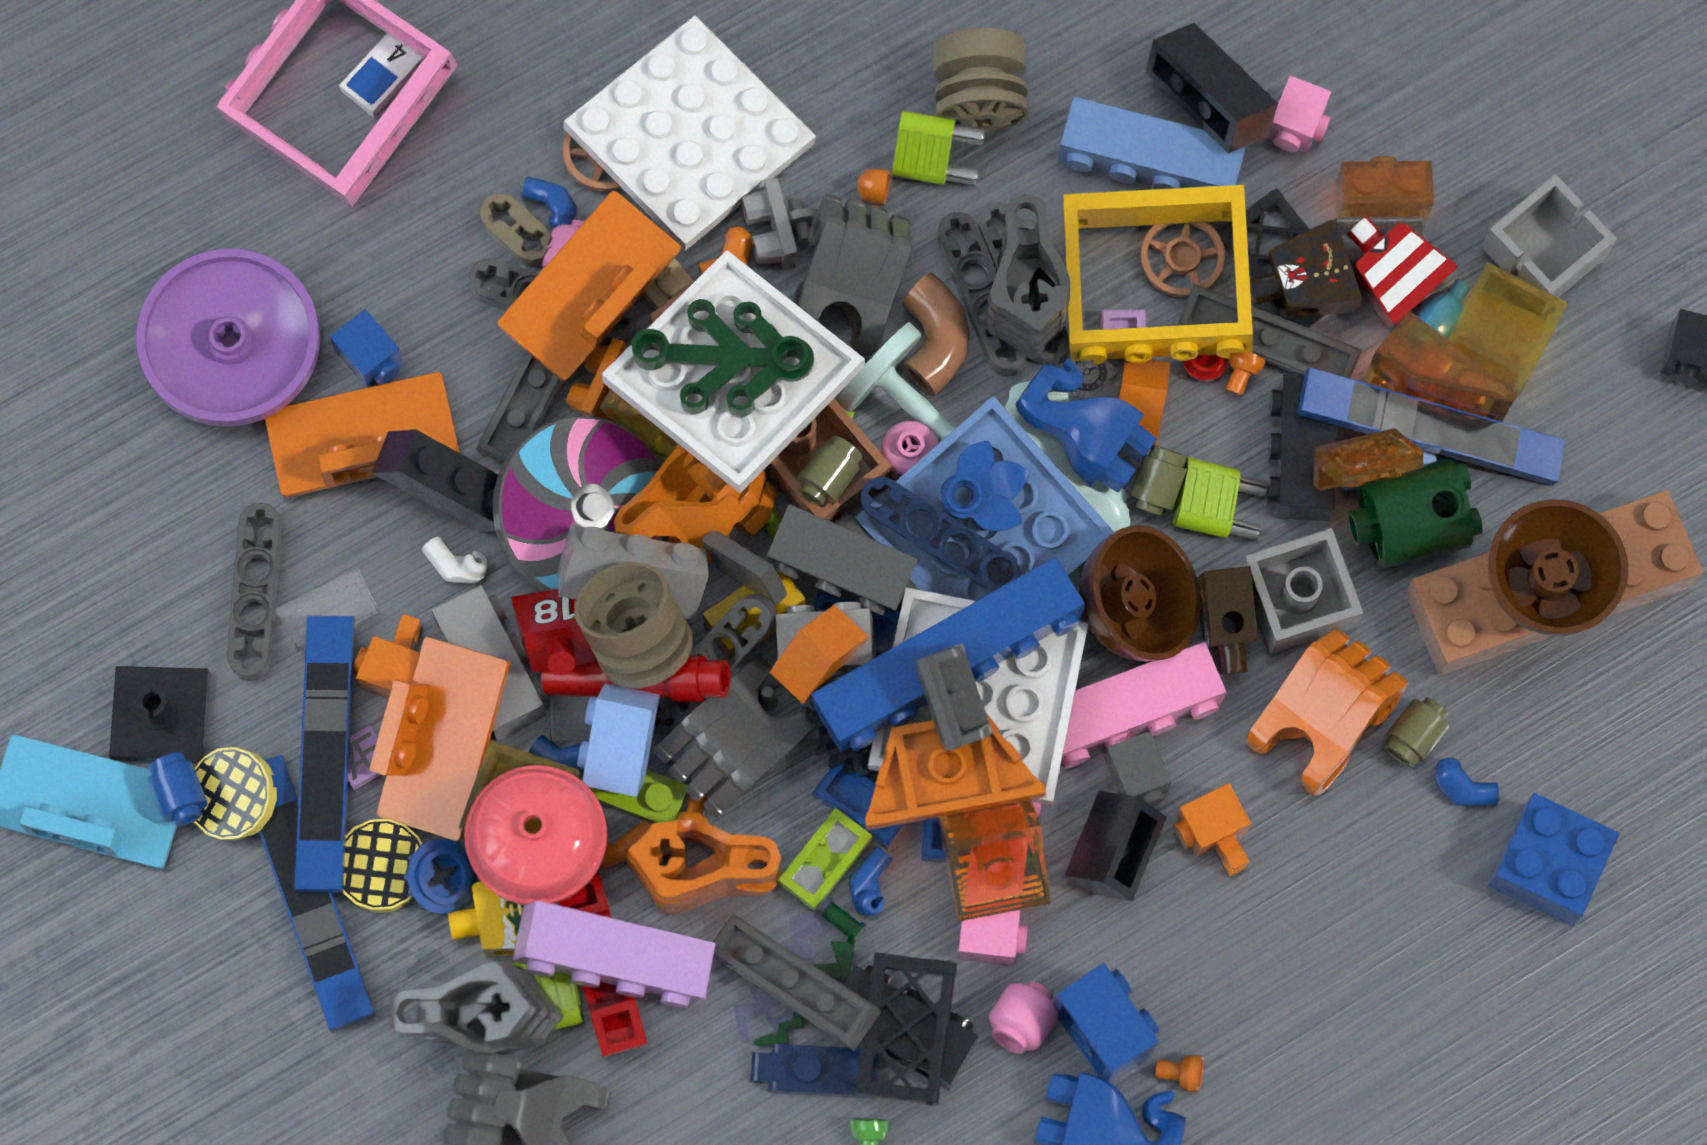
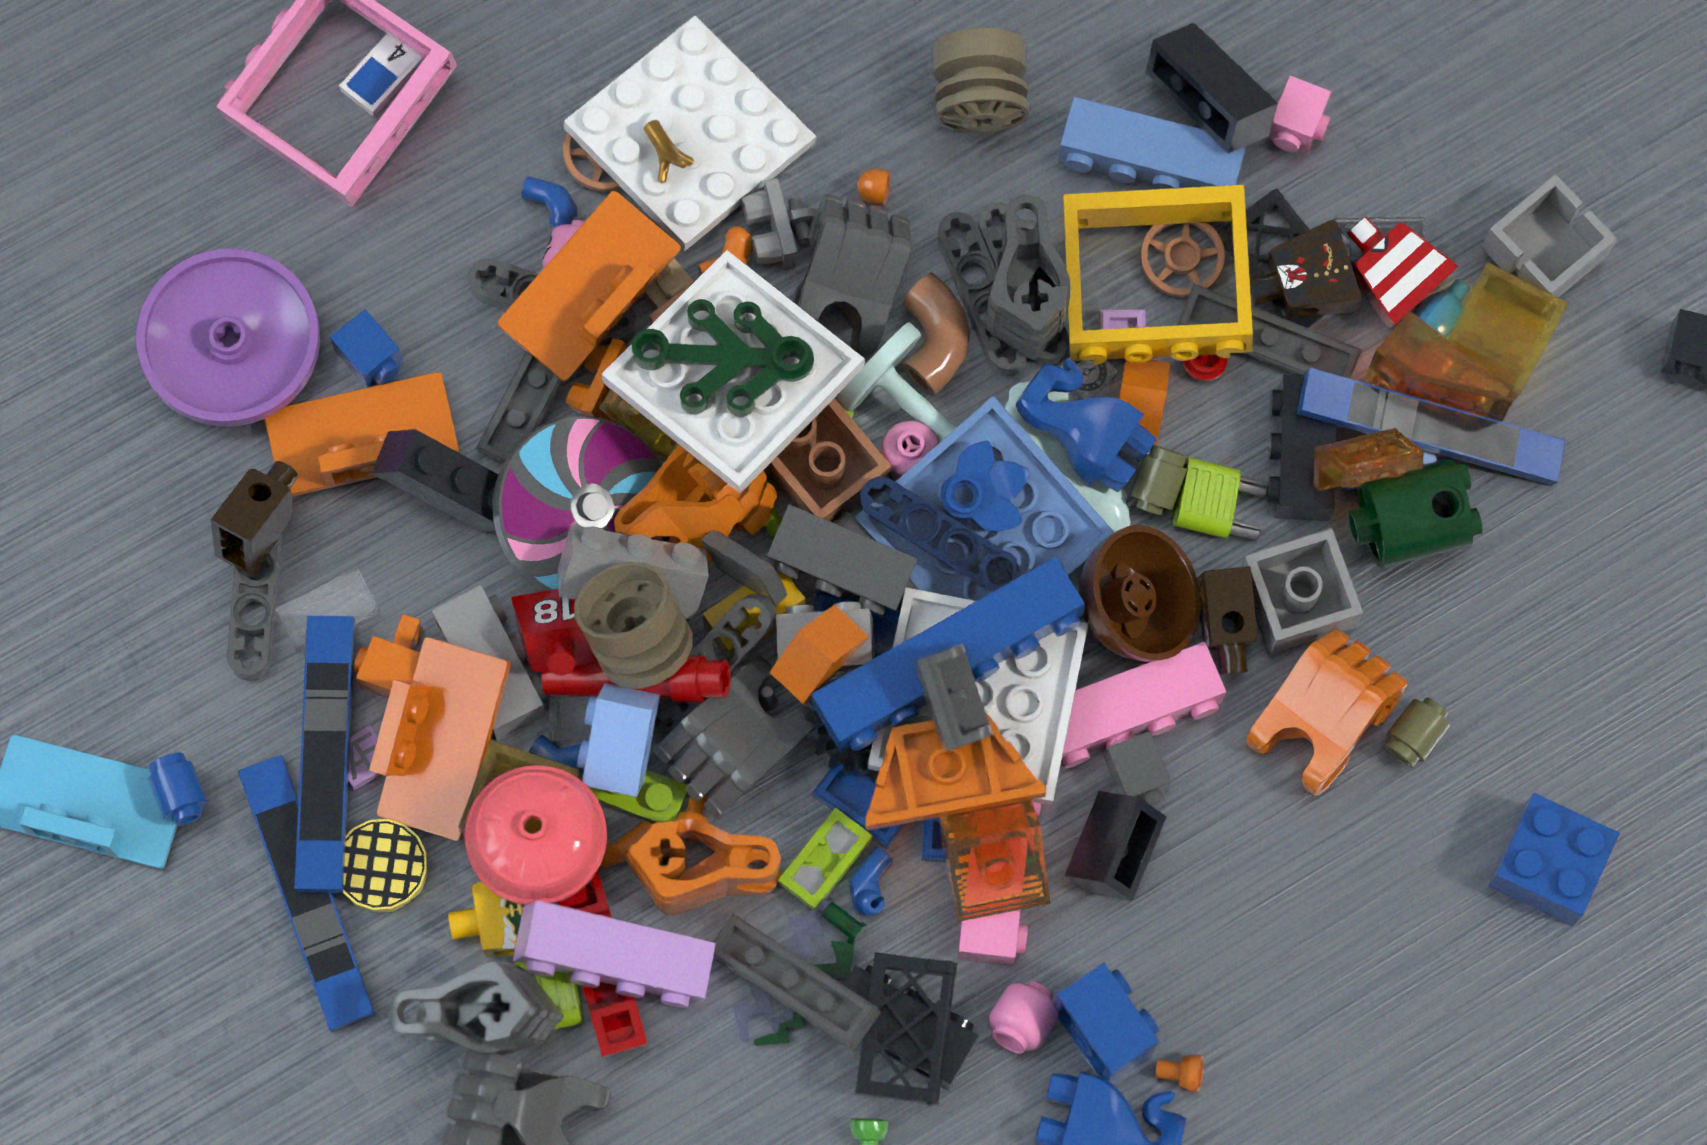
(159, 713): black tile -> none
(237, 793): tile -> none
(254, 517): none -> dark brown torso
(455, 567): white arm -> none
(458, 889): blue gear -> none
(509, 237): dark tan beam -> none
(665, 149): none -> pearl gold bar
(809, 1070): dark blue hinge -> none
(829, 471): olive brick -> none
(925, 149): lime piece -> none
(1213, 824): orange brick -> none
(1243, 367): orange piece -> none
(1384, 188): clear orange brick -> none
(1461, 789): blue arm -> none
(1468, 625): nougat brick -> none
(1571, 549): reddish brown piece -> none

